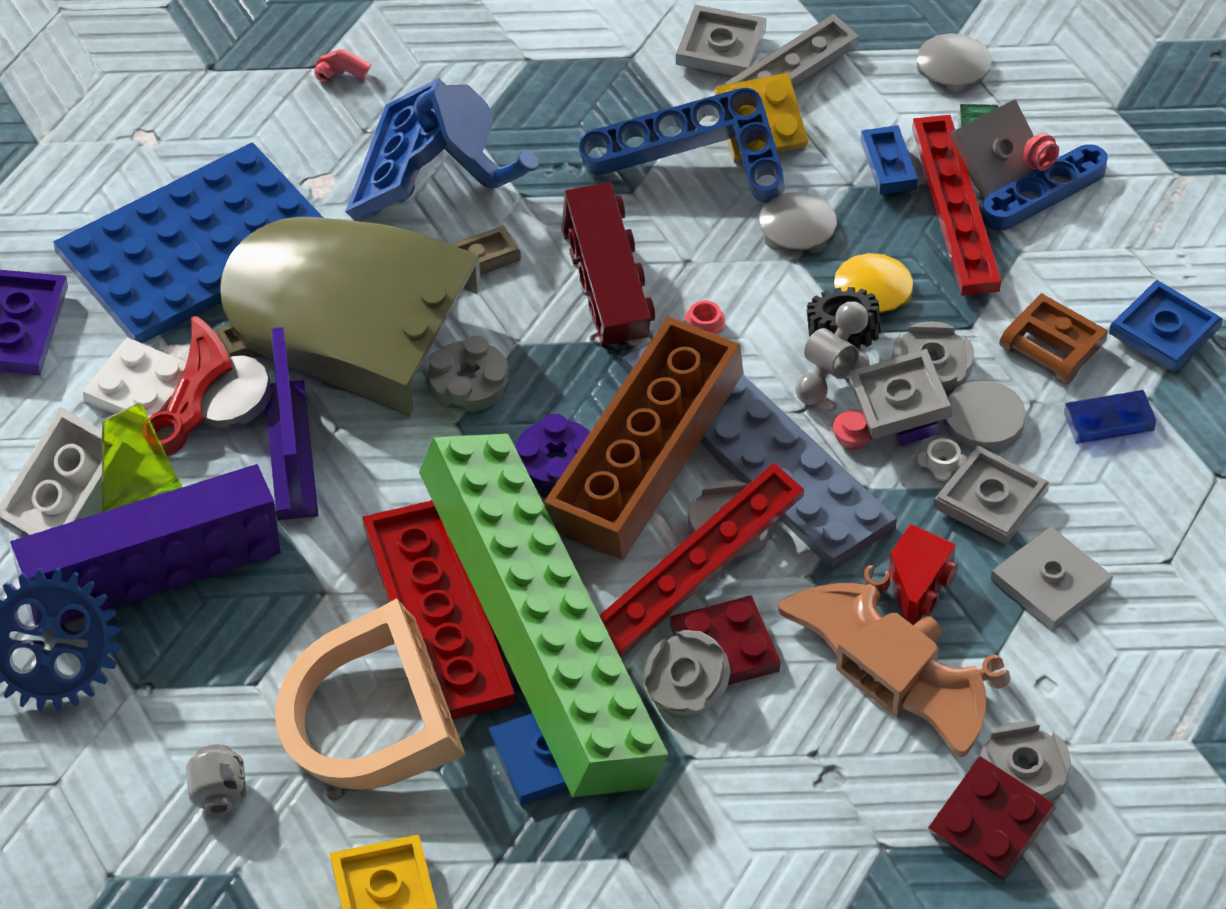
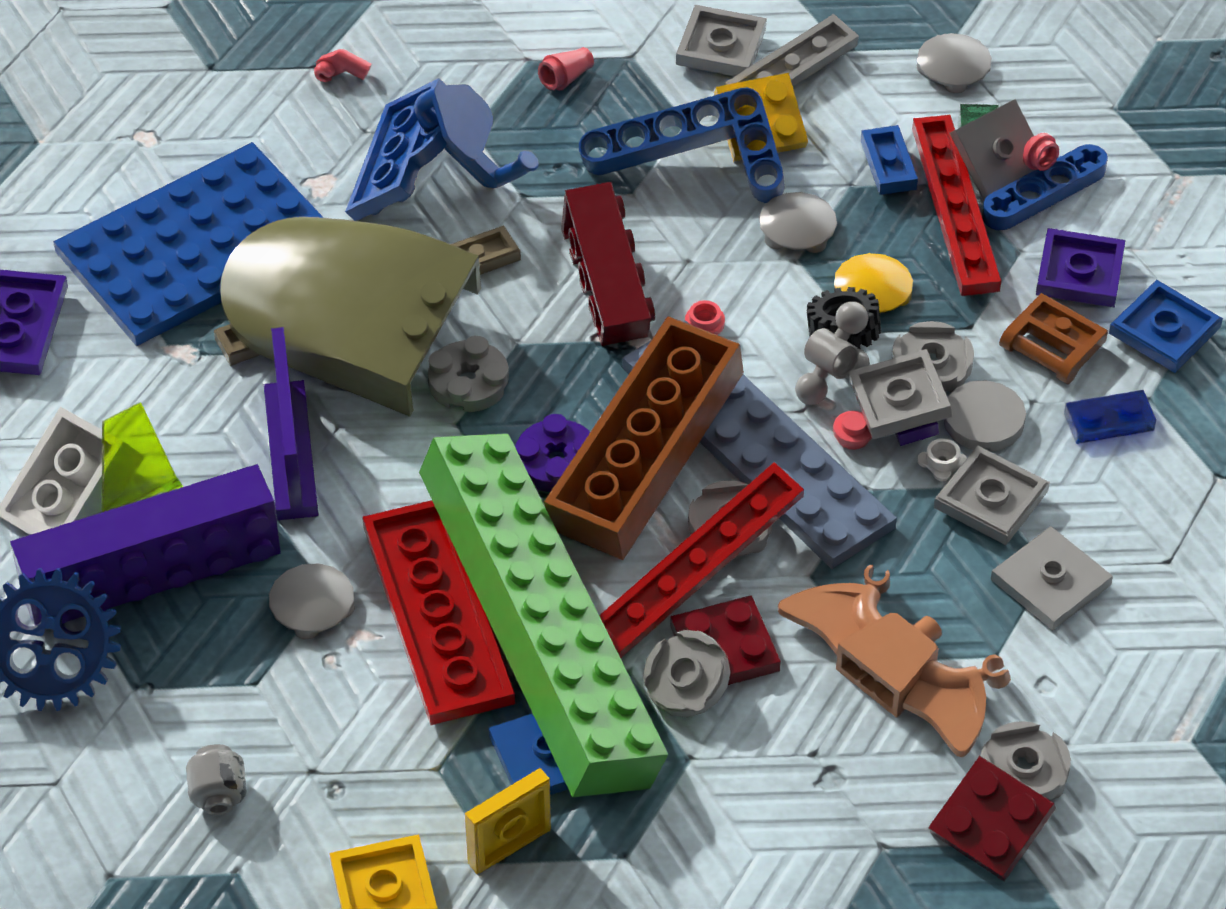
(134, 376): white plate -> none
(204, 365): red piece -> none
(237, 394): tile -> none
(311, 599): none -> light grey dish
(409, 757): light nougat window -> none
(508, 821): none -> yellow plate
(563, 68): none -> coral cone
(919, 570): red slope -> none
(1080, 267): none -> dark purple plate

